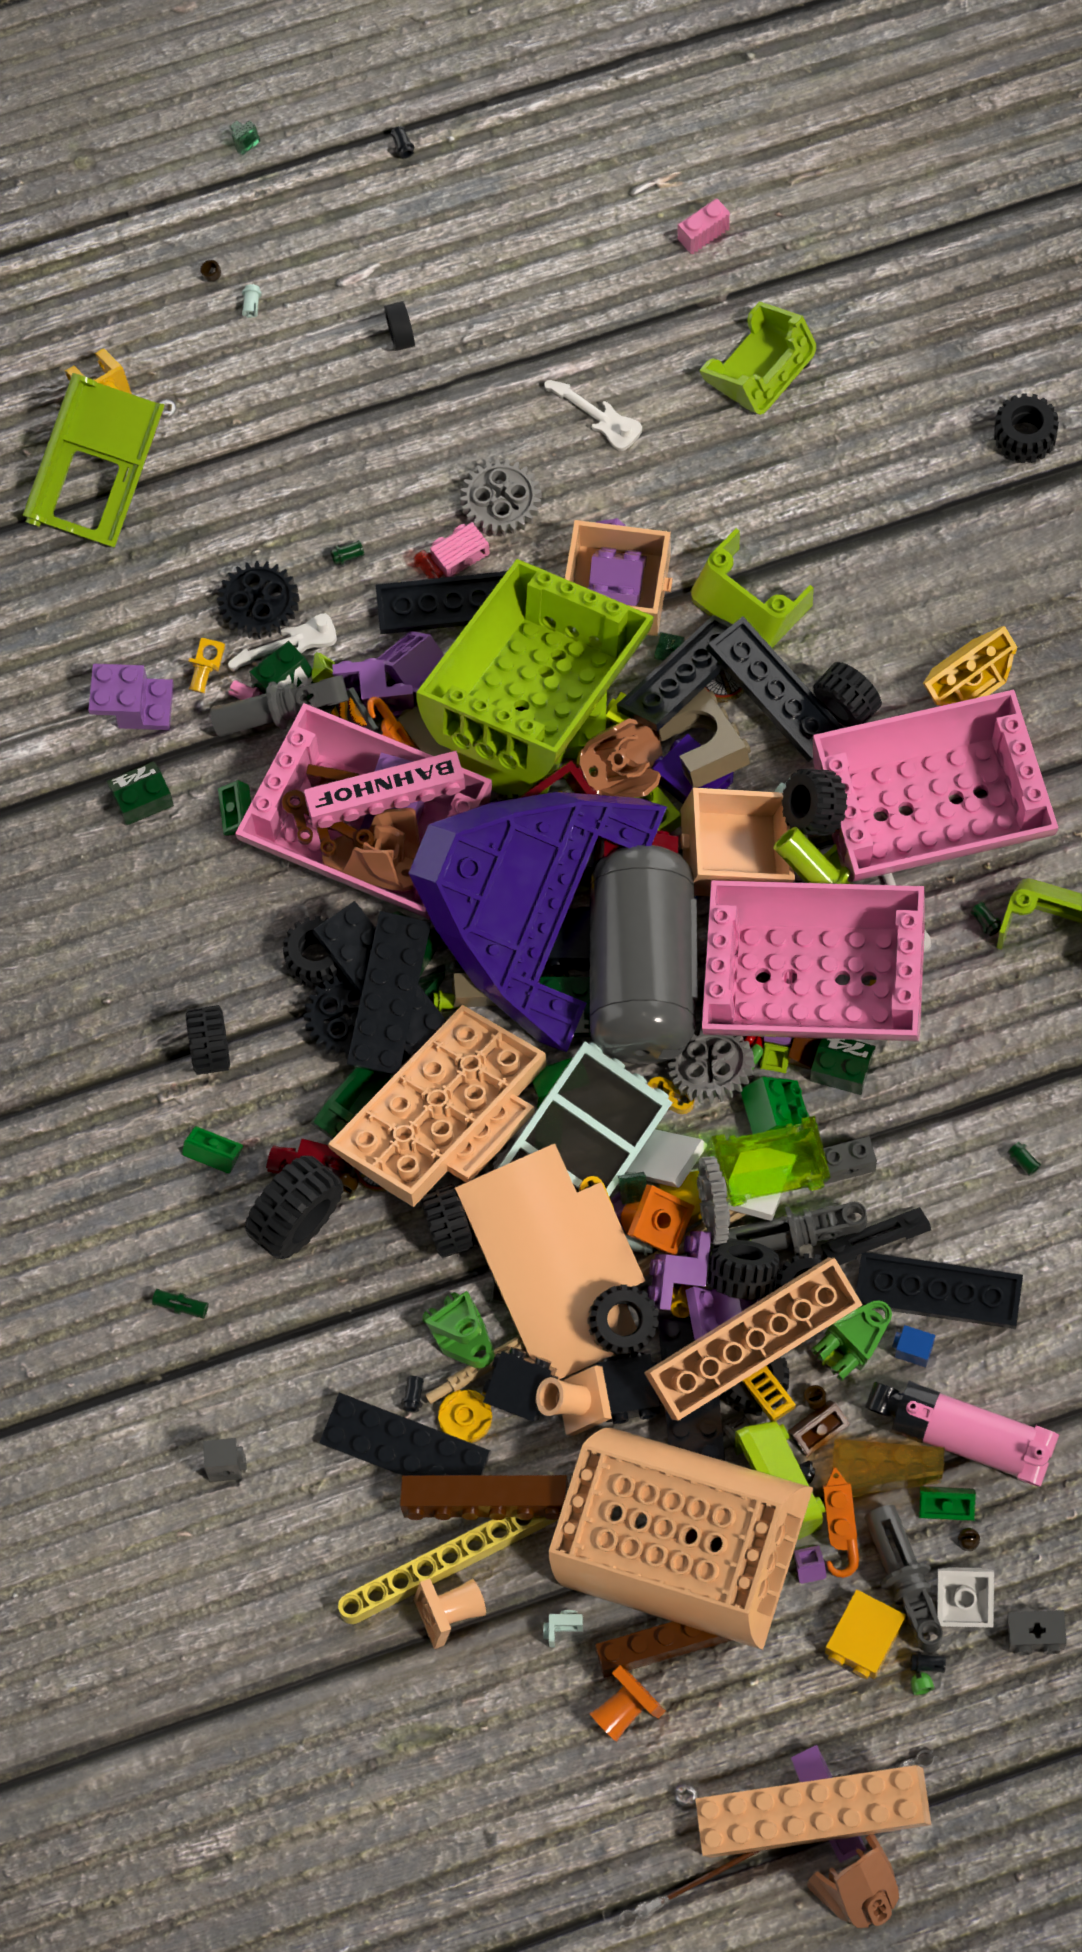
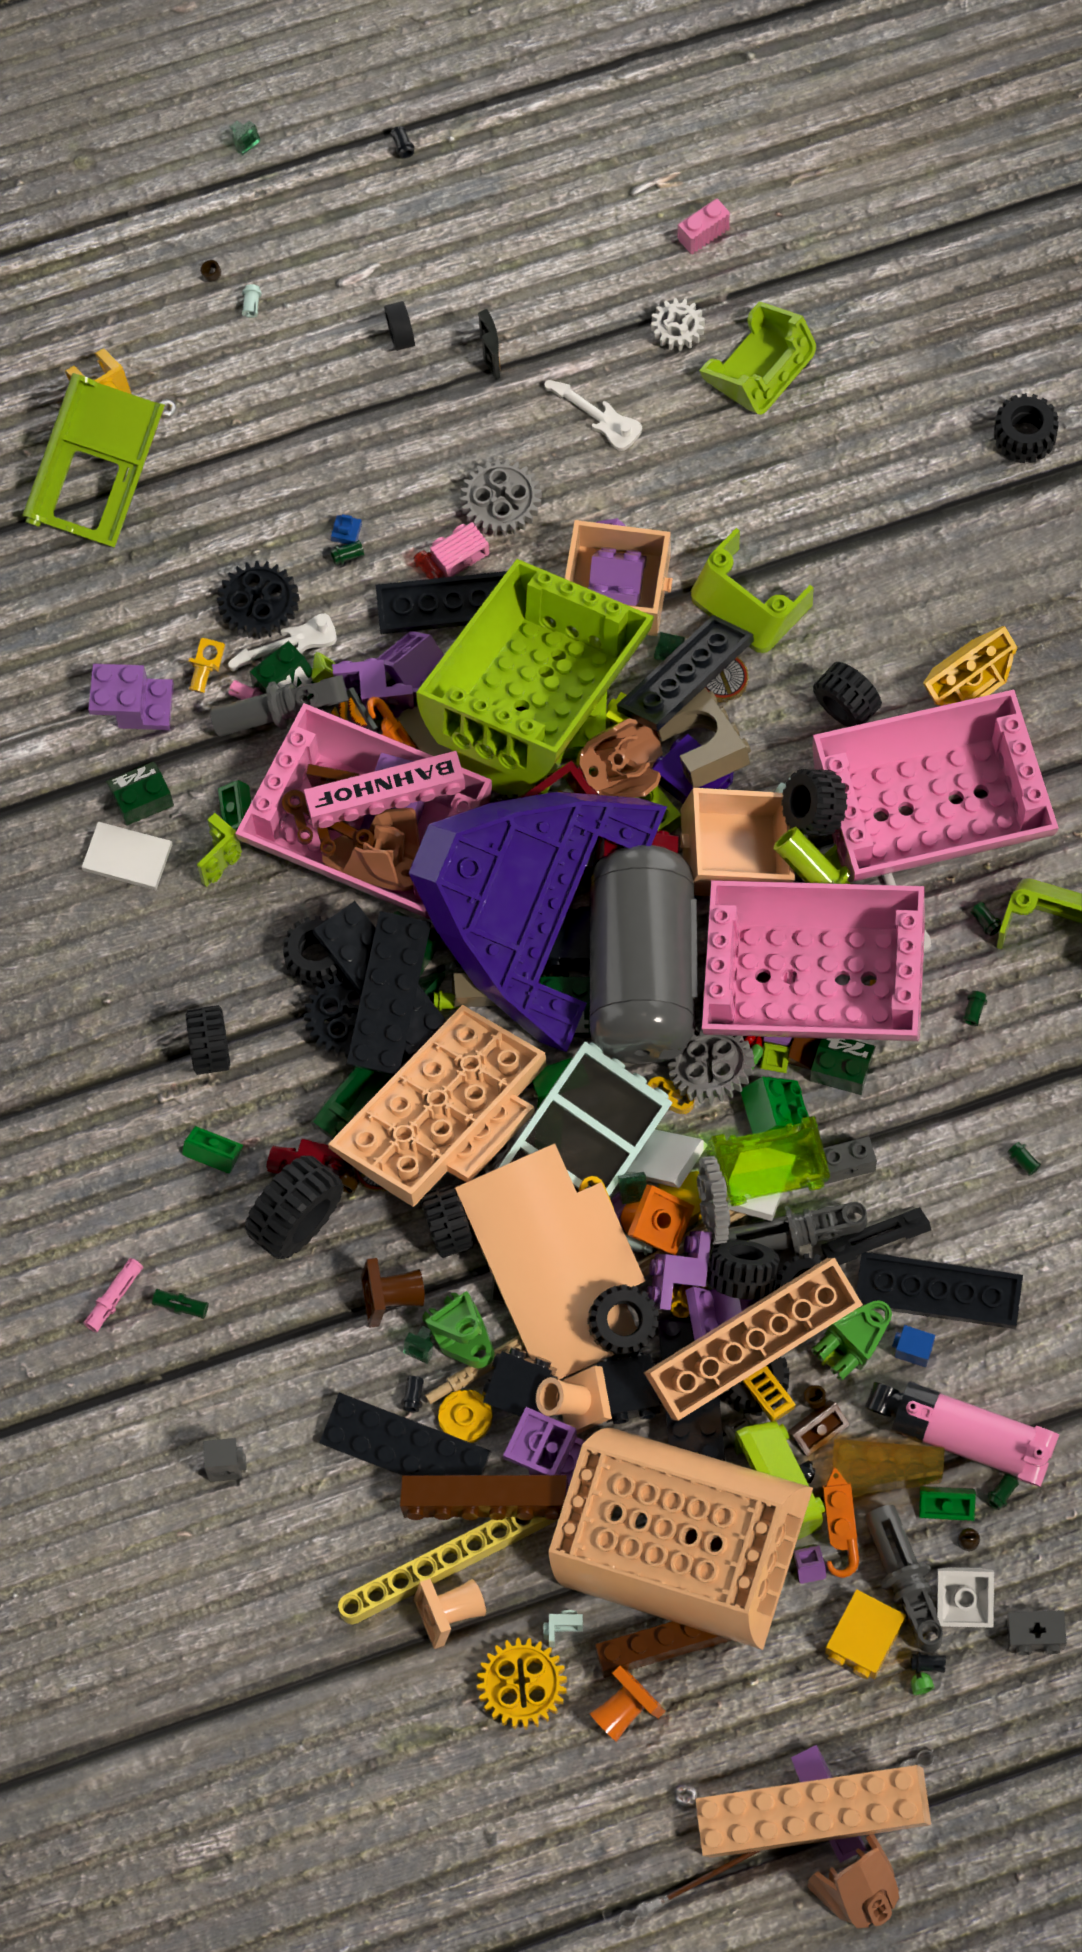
(108, 1302): none -> bright pink pin
(127, 855): none -> white tile
(225, 853): none -> lime bracket
(346, 529): none -> blue tile
(389, 1291): none -> reddish brown plant
(419, 1345): none -> clear green tile
(489, 342): none -> pearl dark grey slope
(544, 1445): none -> medium lavender bracket
(546, 1680): none -> yellow gear
(678, 322): none -> white gear
(772, 686): black plate -> none
(974, 1008): none -> dark green pin
(999, 1496): none -> dark green pin

